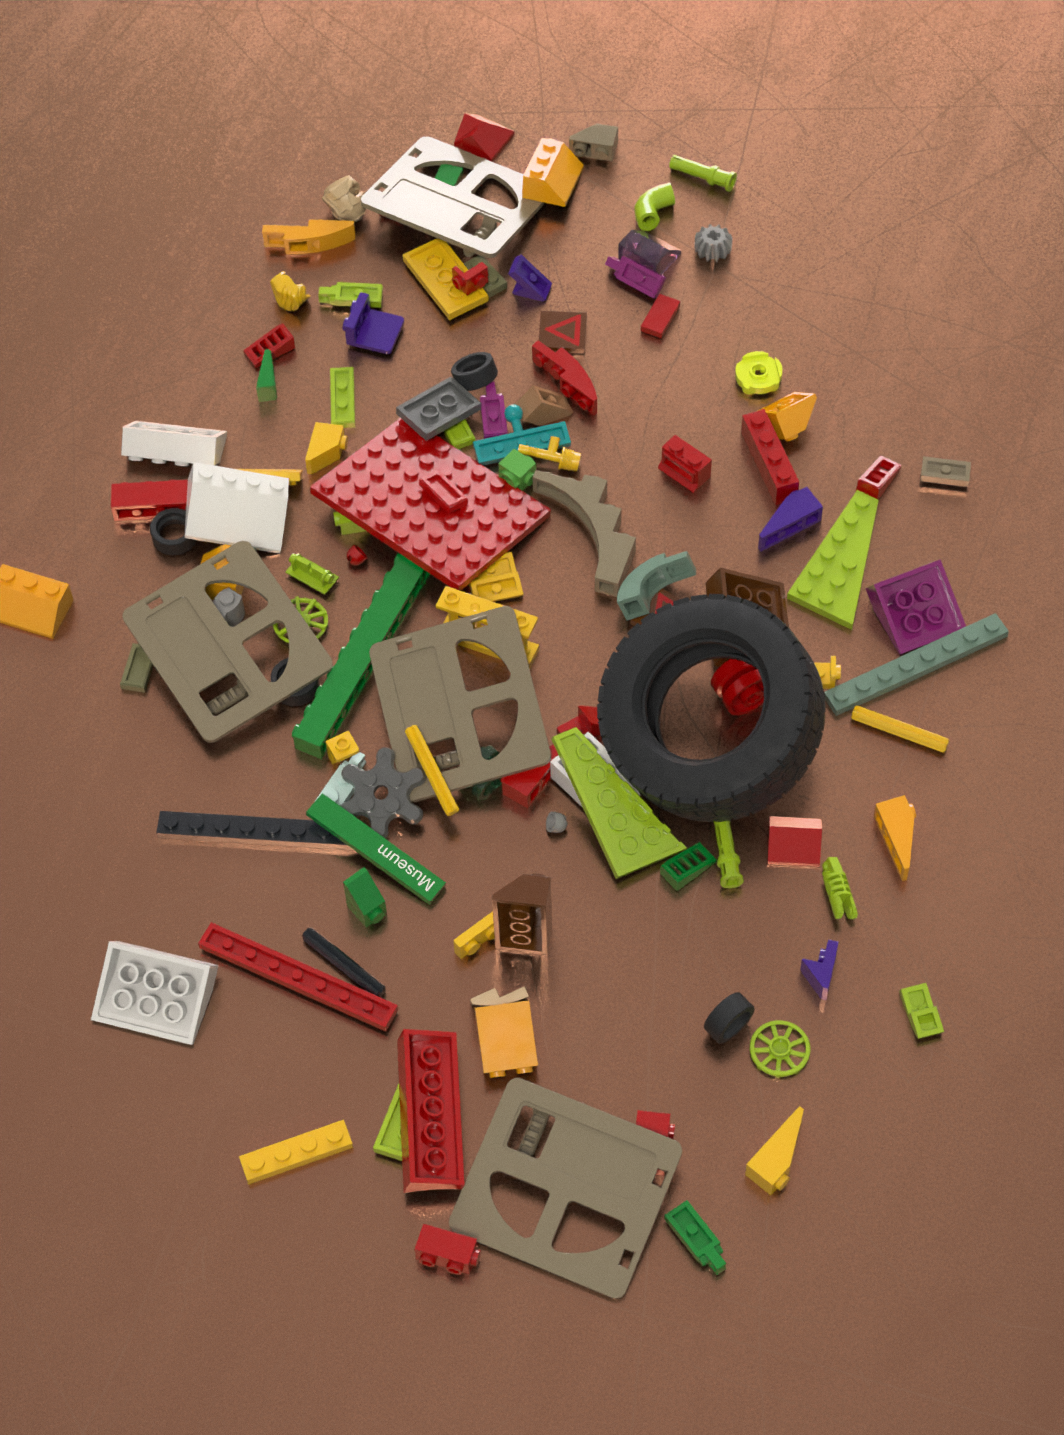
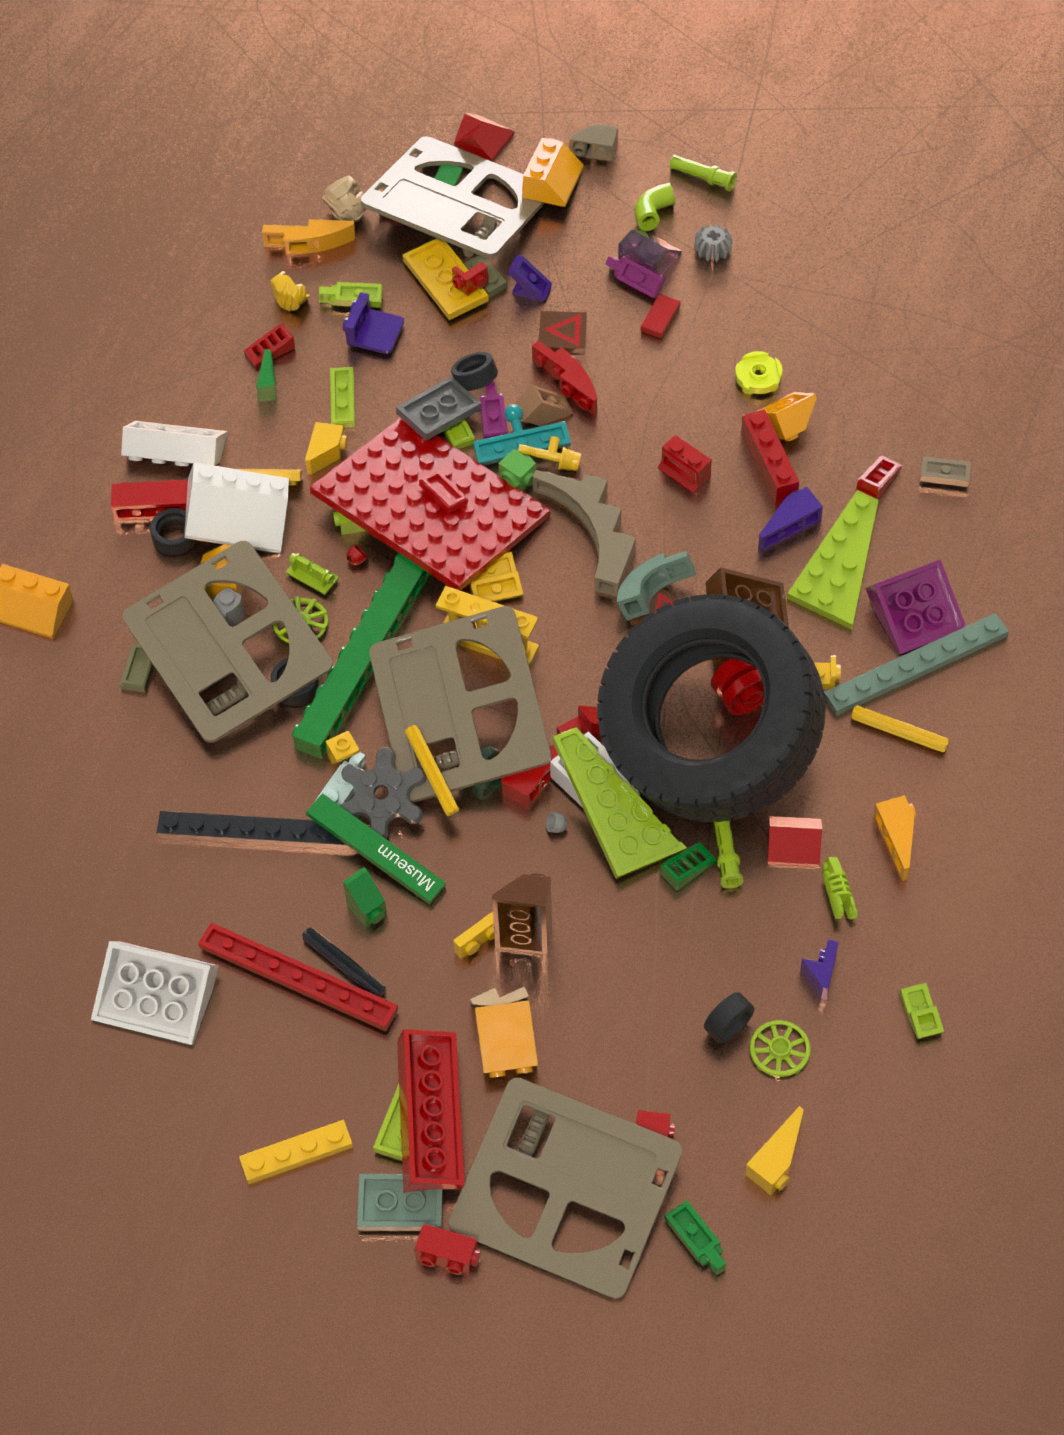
(386, 1207): none -> sand green plate

